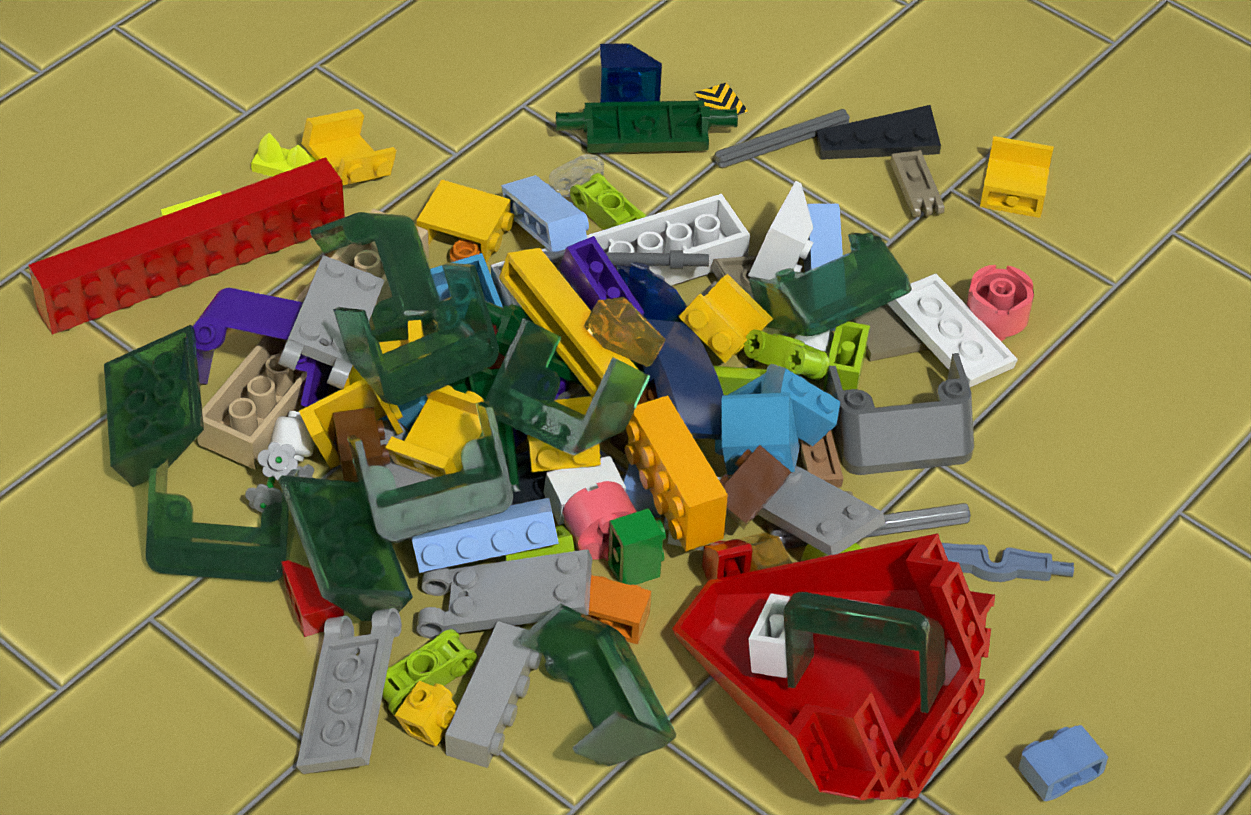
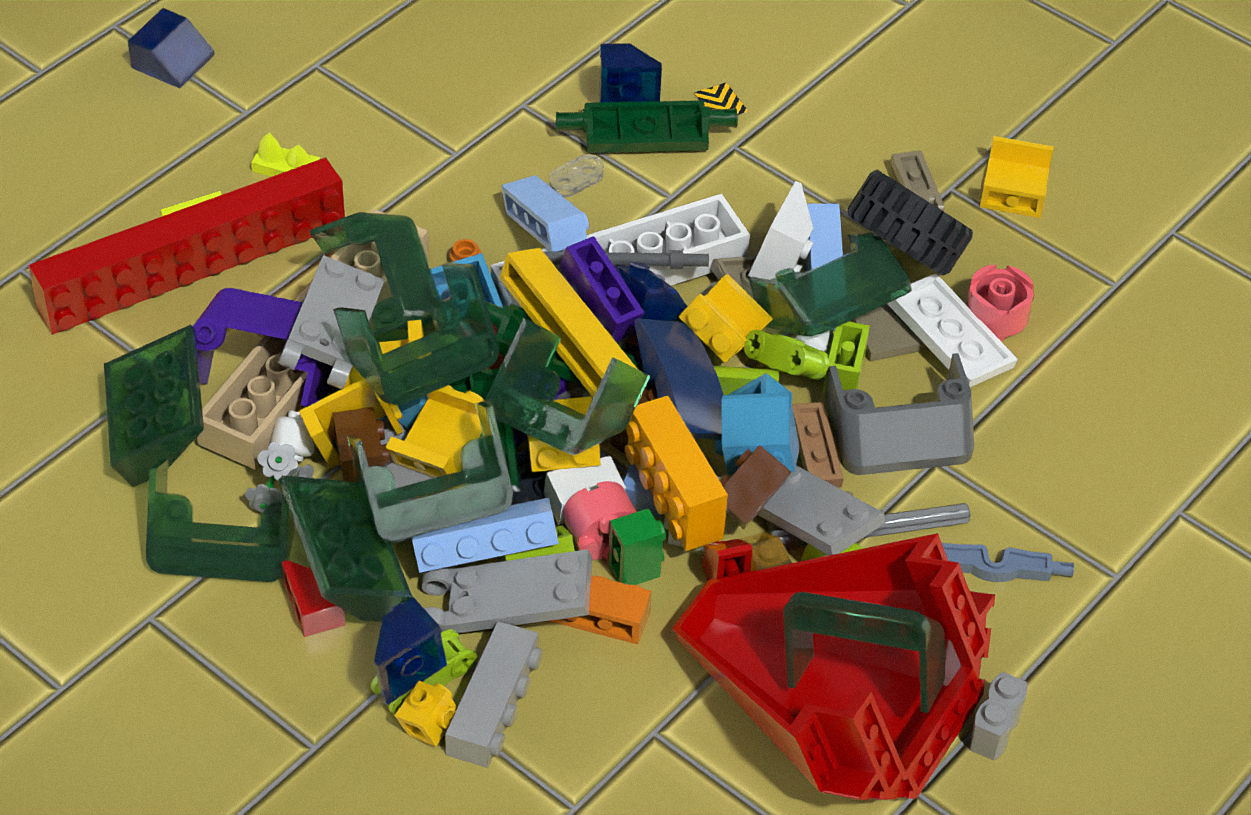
(169, 48): none -> clear blue slope
(340, 141): yellow panel -> none
(347, 693): light grey hinge -> none
(407, 649): none -> clear blue slope
(467, 215): yellow panel -> none
(604, 203): lime piece -> none
(607, 683): clear green windscreen -> none
(624, 330): clear yellow slope -> none
(768, 639): white brick -> none
(779, 138): dark grey axle -> none
(812, 408): dark azure slope -> none
(881, 136): black wing -> none
(910, 222): none -> black tyre
(998, 716): none -> light grey brick
(1062, 762): medium blue brick -> none

